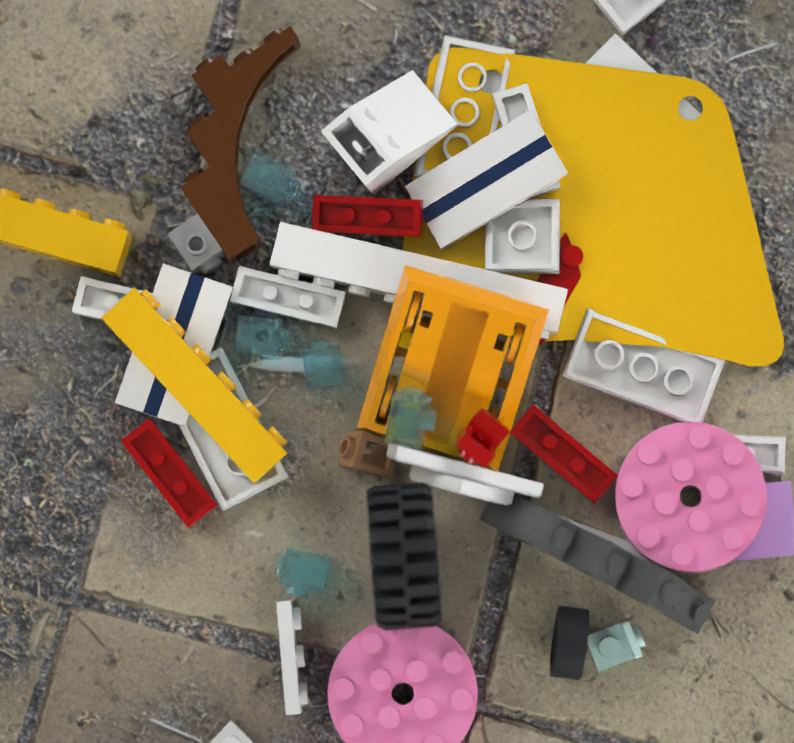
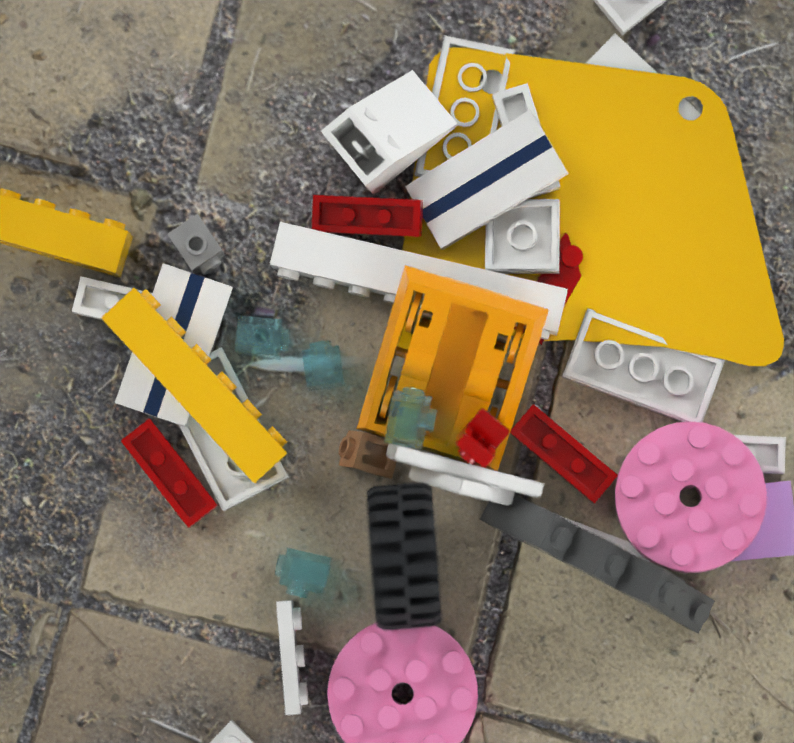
(217, 138): reddish brown arch -> none
(270, 180): clear light blue brick -> none
(288, 297): white plate -> none
(569, 643): black tyre -> none
(615, 645): light aqua bracket -> none

